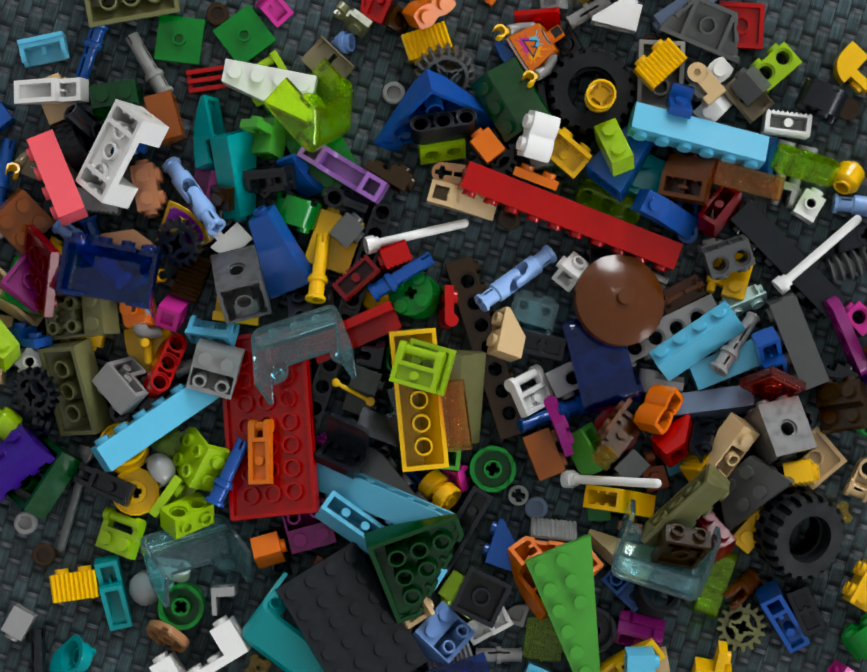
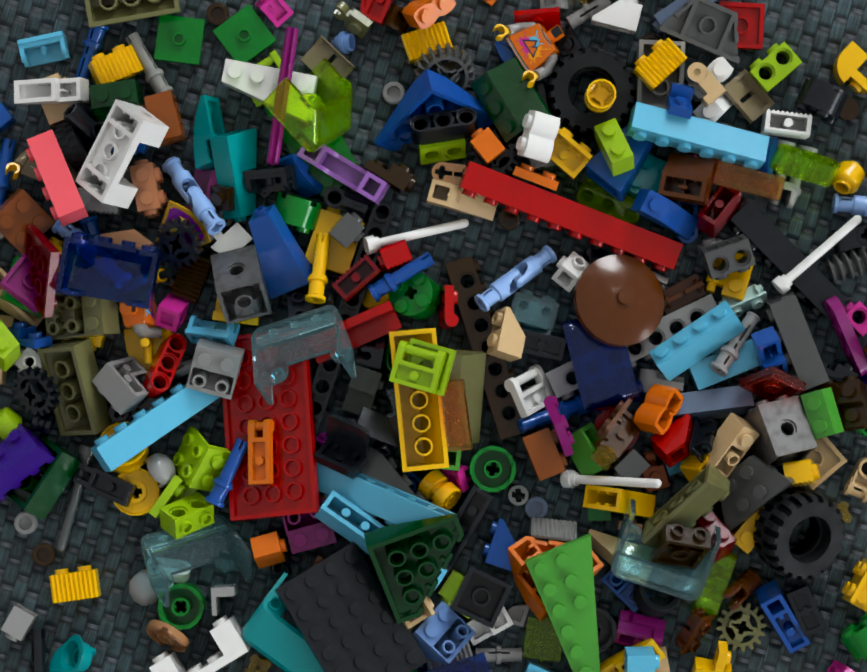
(113, 592): teal slope -> none
(115, 66): none -> yellow brick
(119, 541): lime plate -> none
(170, 442): clear neon green plate -> none
(189, 73): red tile -> none
(268, 136): bright green brick -> none
(286, 70): none -> magenta axle
(370, 401): yellow hinge -> none
(690, 639): none -> reddish brown hinge
(749, 84): dark grey brick -> none
(801, 208): white brick -> none
(822, 413): none -> bright green brick

